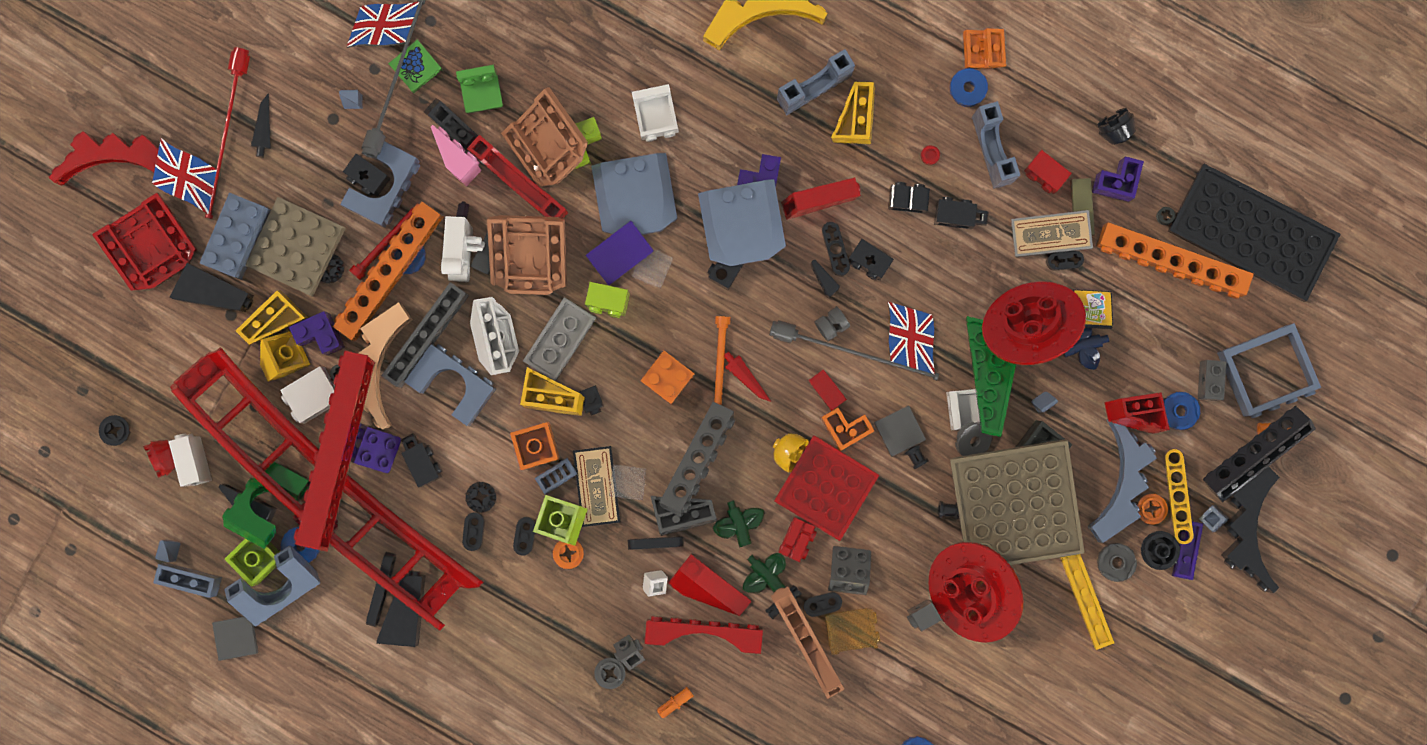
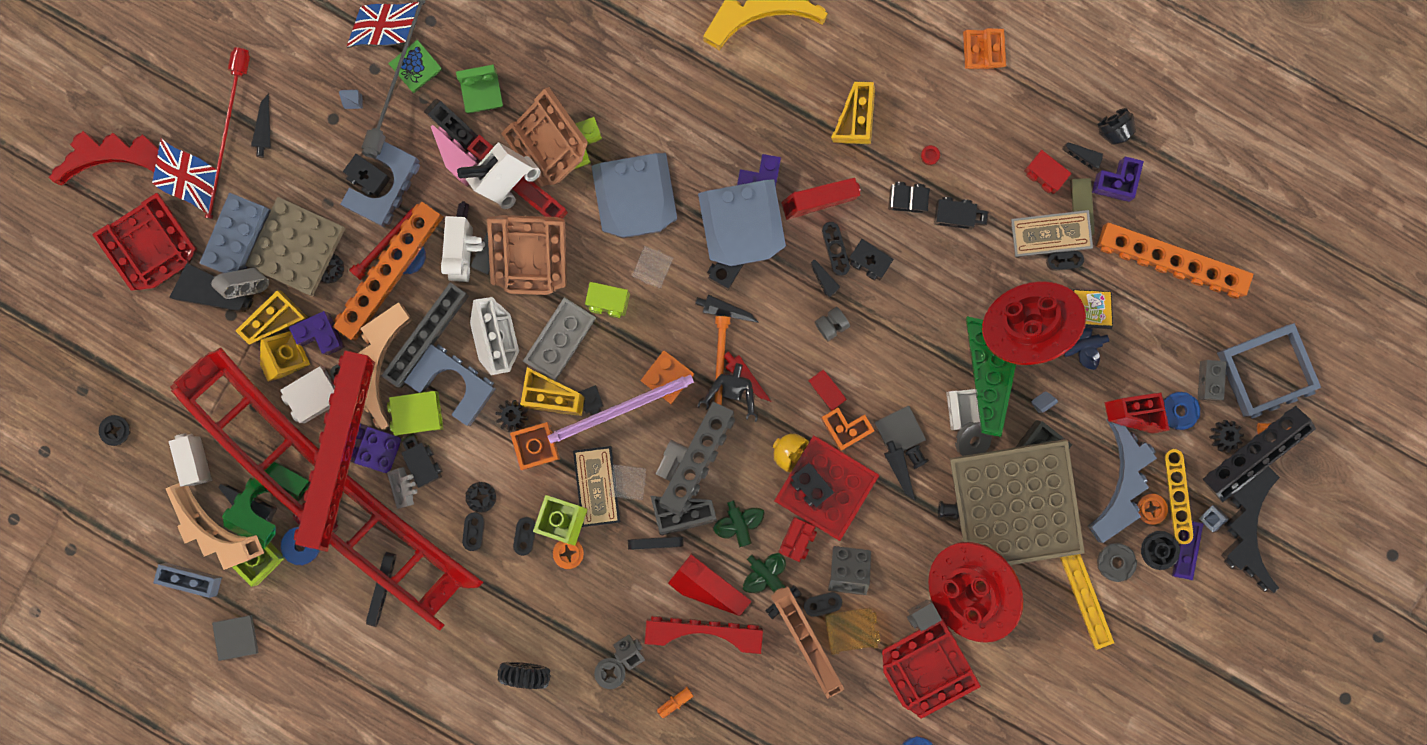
(160, 457): red cone -> none
(167, 550): sand blue slope -> none
(210, 536): none -> light nougat arch
(240, 283): none -> light grey beam
(260, 606): sand blue arch -> none
(402, 487): none -> light grey hinge
(402, 623): black slope -> none
(415, 413): none -> lime panel
(499, 174): none -> white piece
(507, 421): none -> black gear
(523, 675): none -> black gear
(539, 479): sand blue slope -> none
(619, 253): dark purple tile -> none
(620, 409): none -> lavender piece
(655, 113): white panel -> none
(655, 583): white slope -> none
(672, 457): none -> light grey piece
(718, 307): none -> black bar
(733, 388): none -> black piece
(795, 95): sand blue arch -> none
(816, 481): none -> black brick
(898, 464): none -> black bar
(909, 340): flag -> none
(928, 670): none -> red wedge
(973, 77): blue tile -> none
(986, 123): sand blue arch -> none
(1086, 156): none -> black slope
(1171, 214): pearl dark grey bush -> none
(1233, 437): none -> black gear
(1254, 232): black plate -> none

